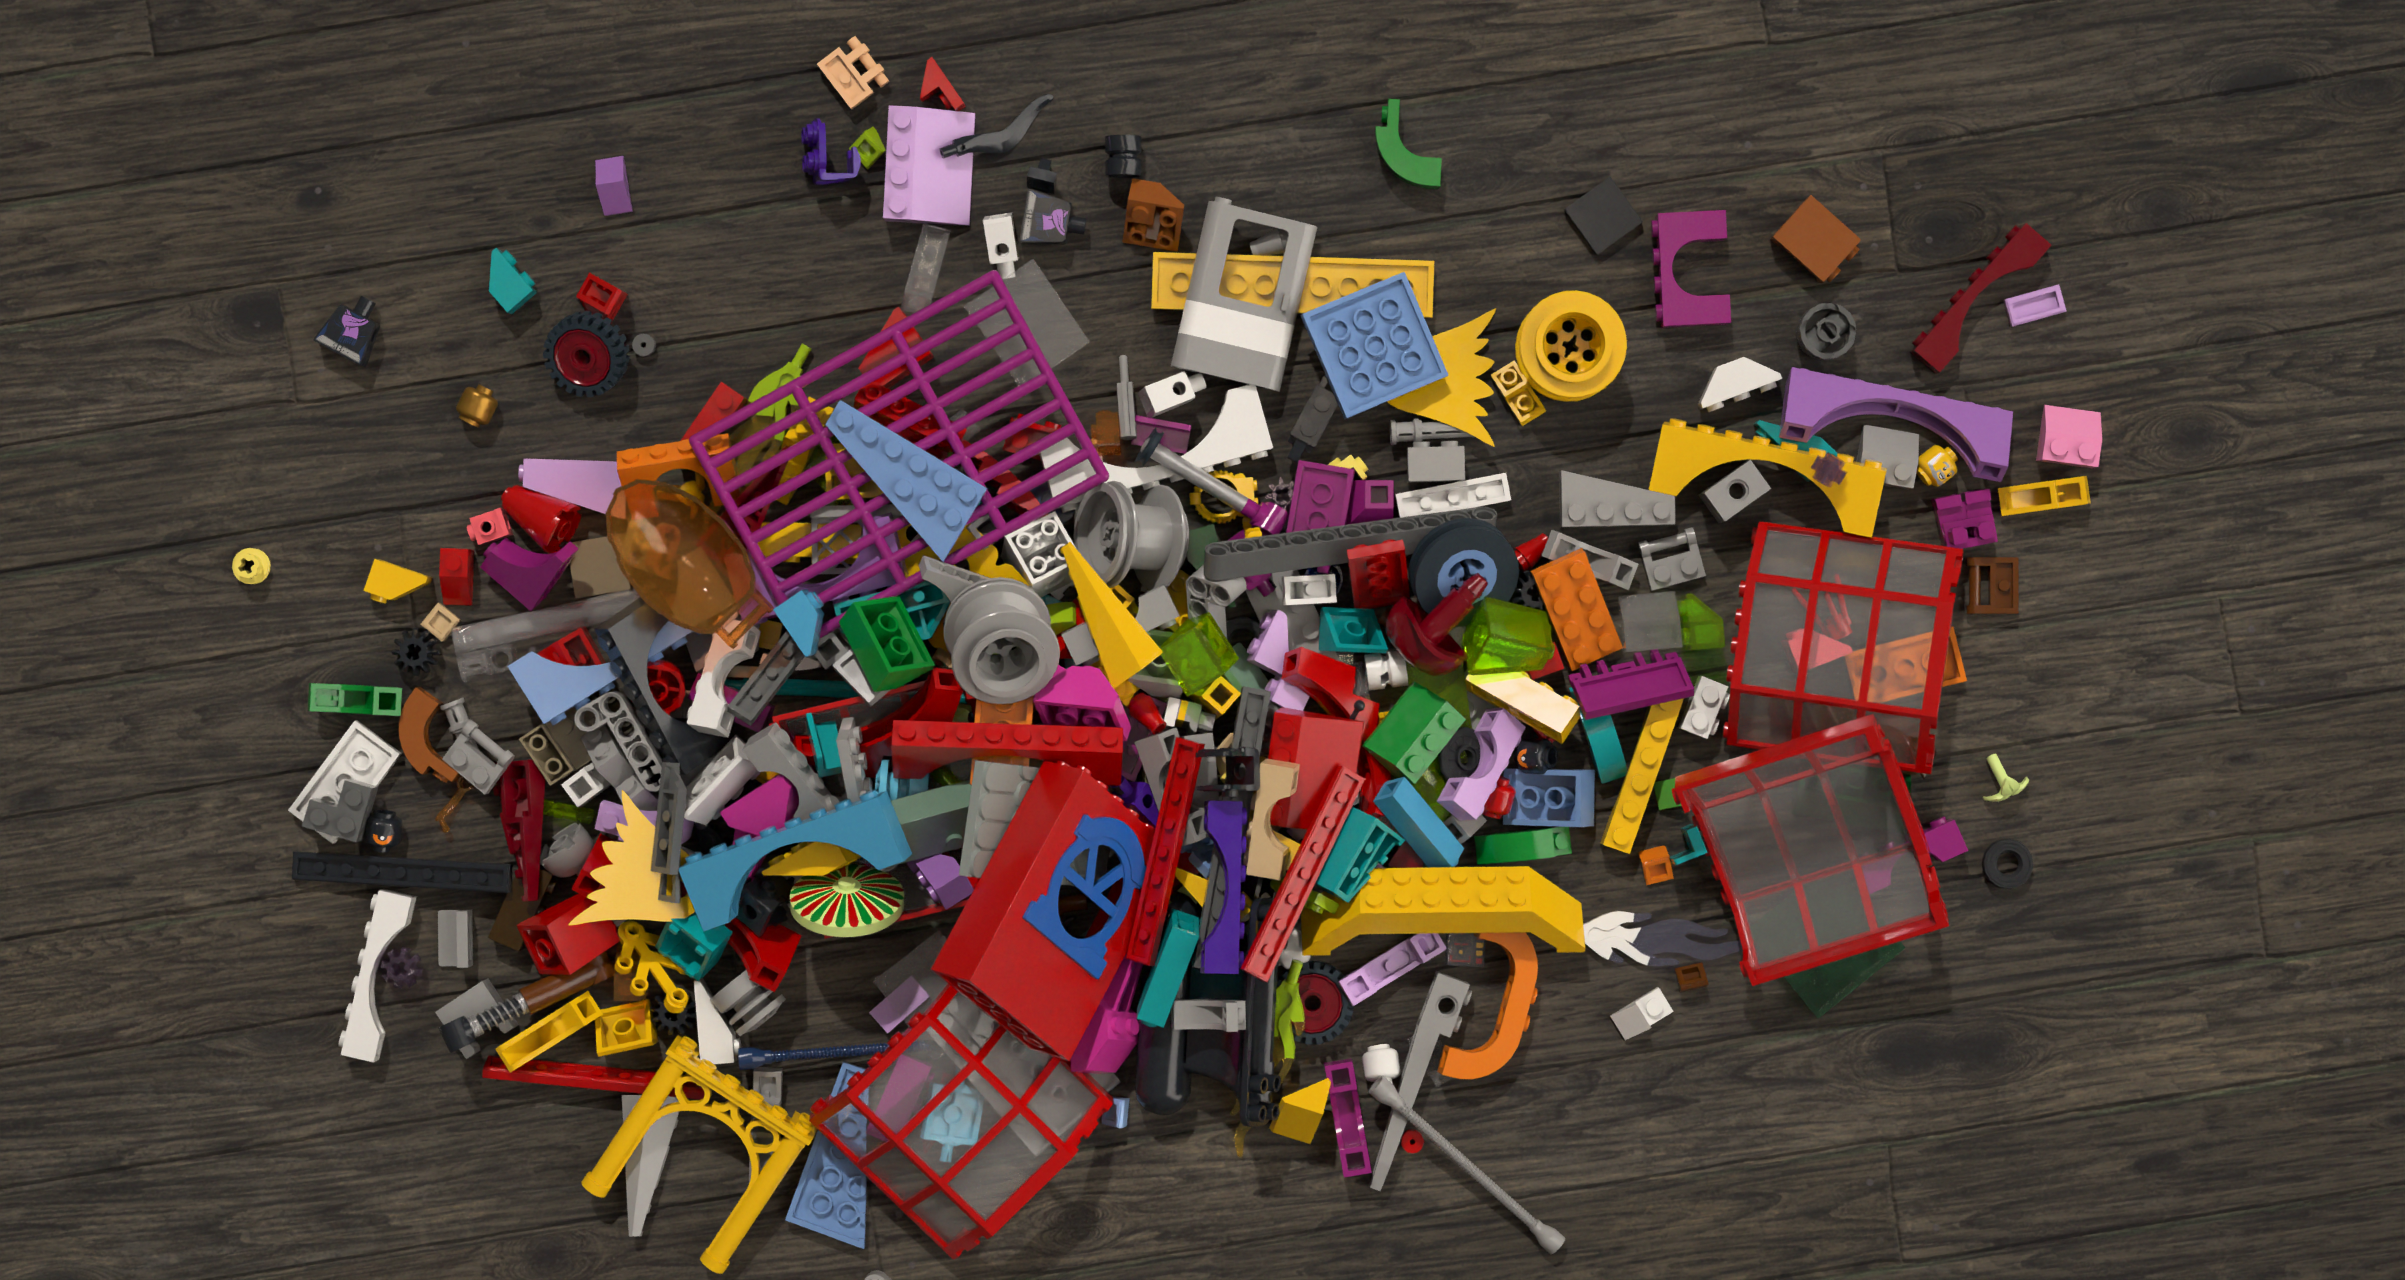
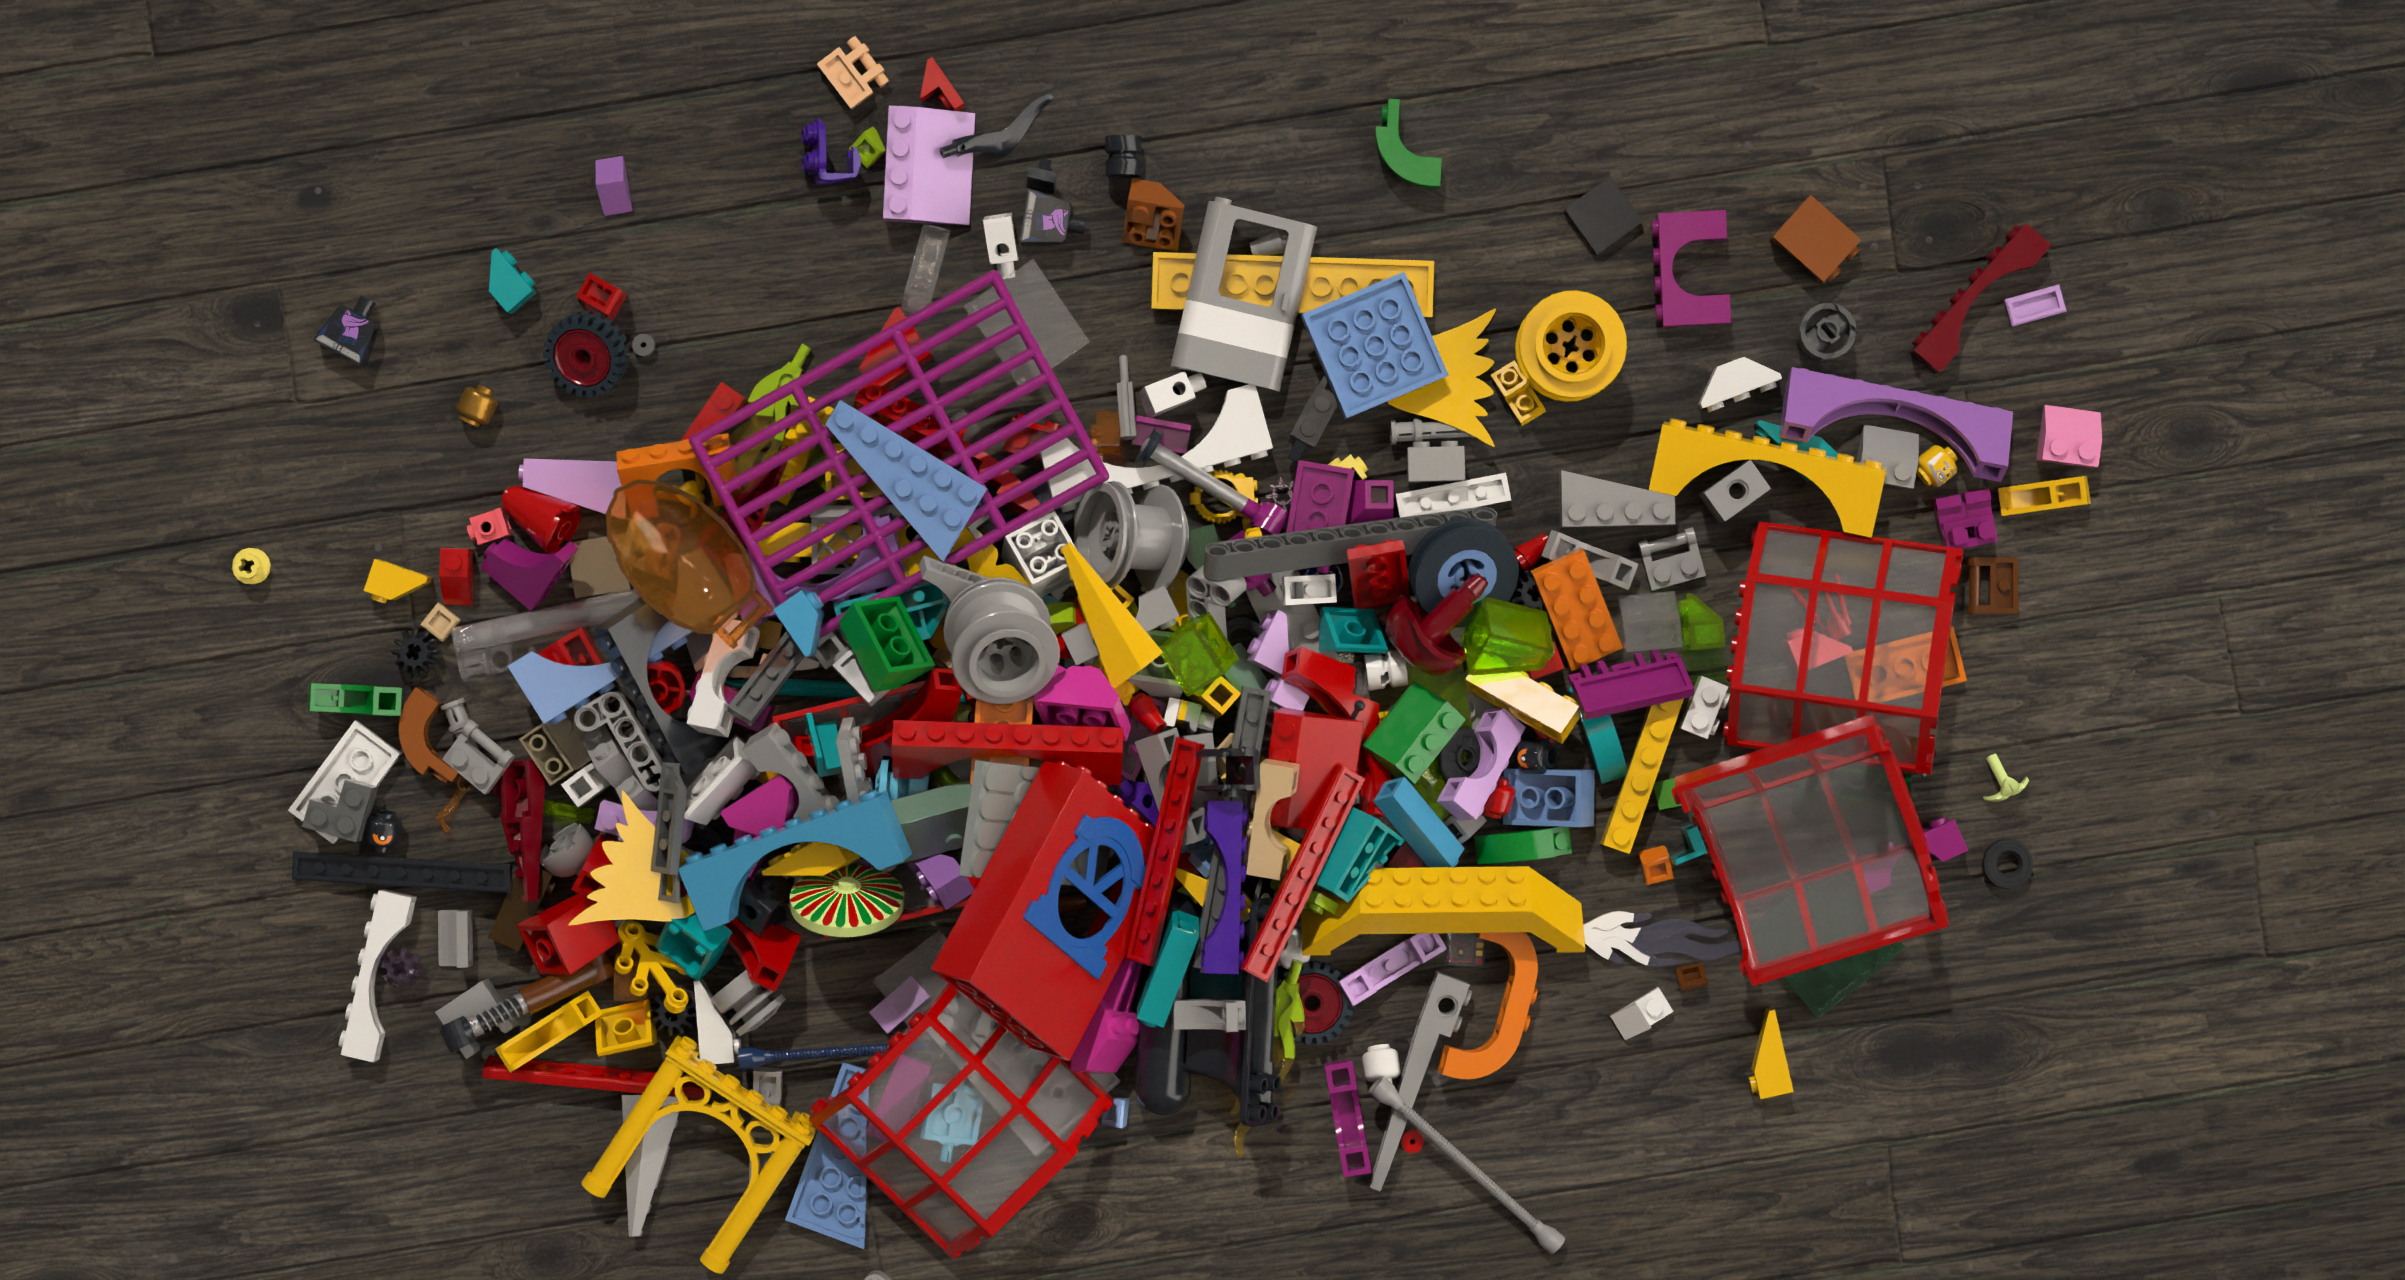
(1302, 1112): yellow slope -> none
(1769, 1066): none -> yellow slope
(1828, 469): gear -> none

